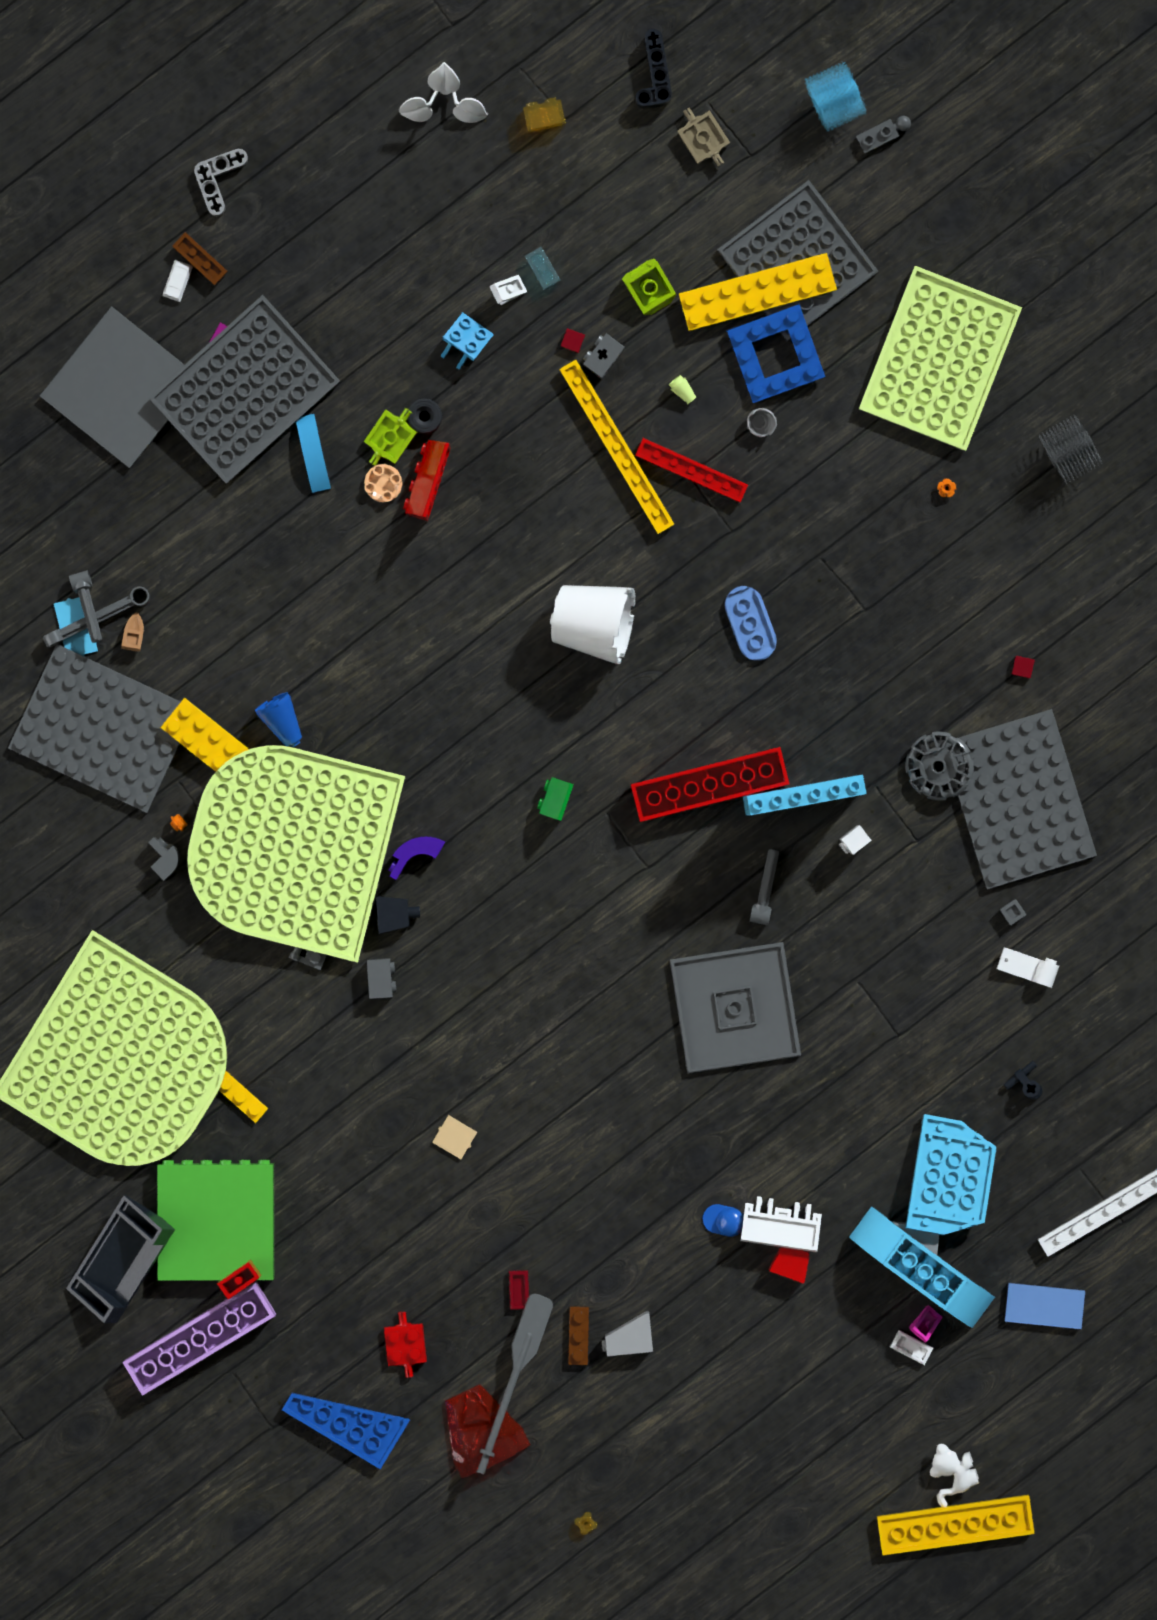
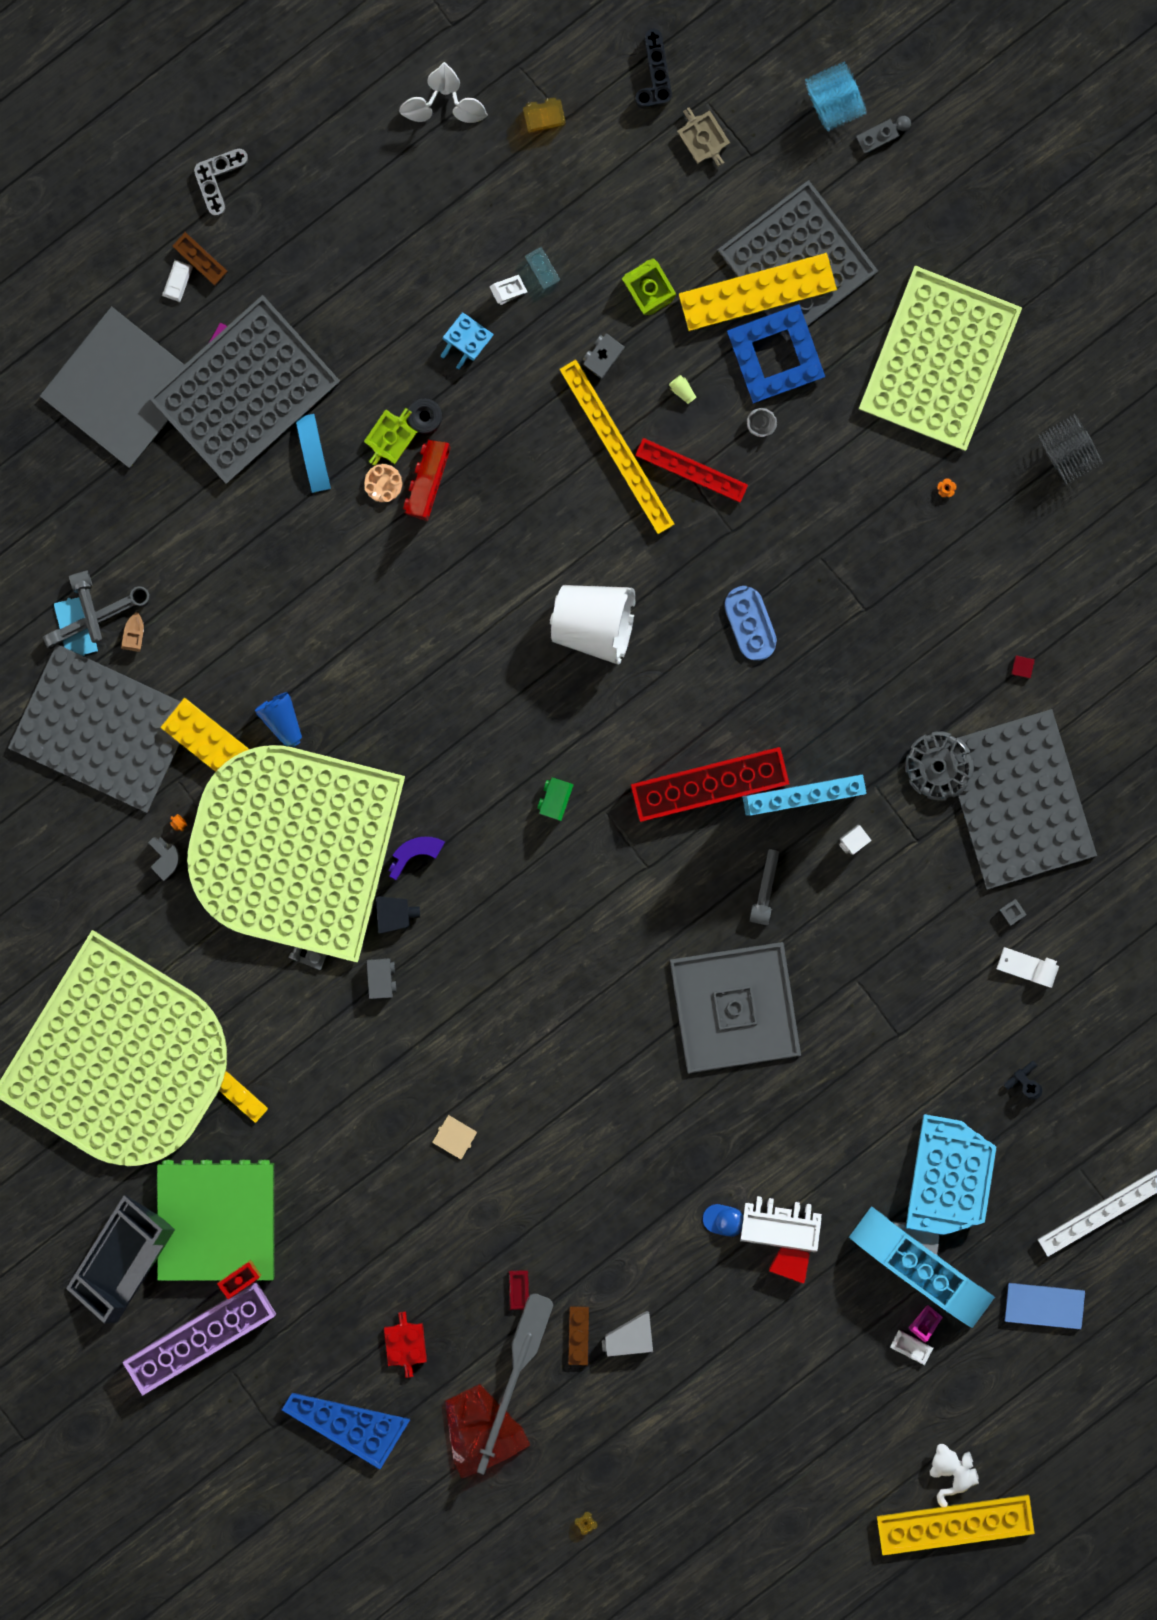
(572, 340): dark red tile -> none

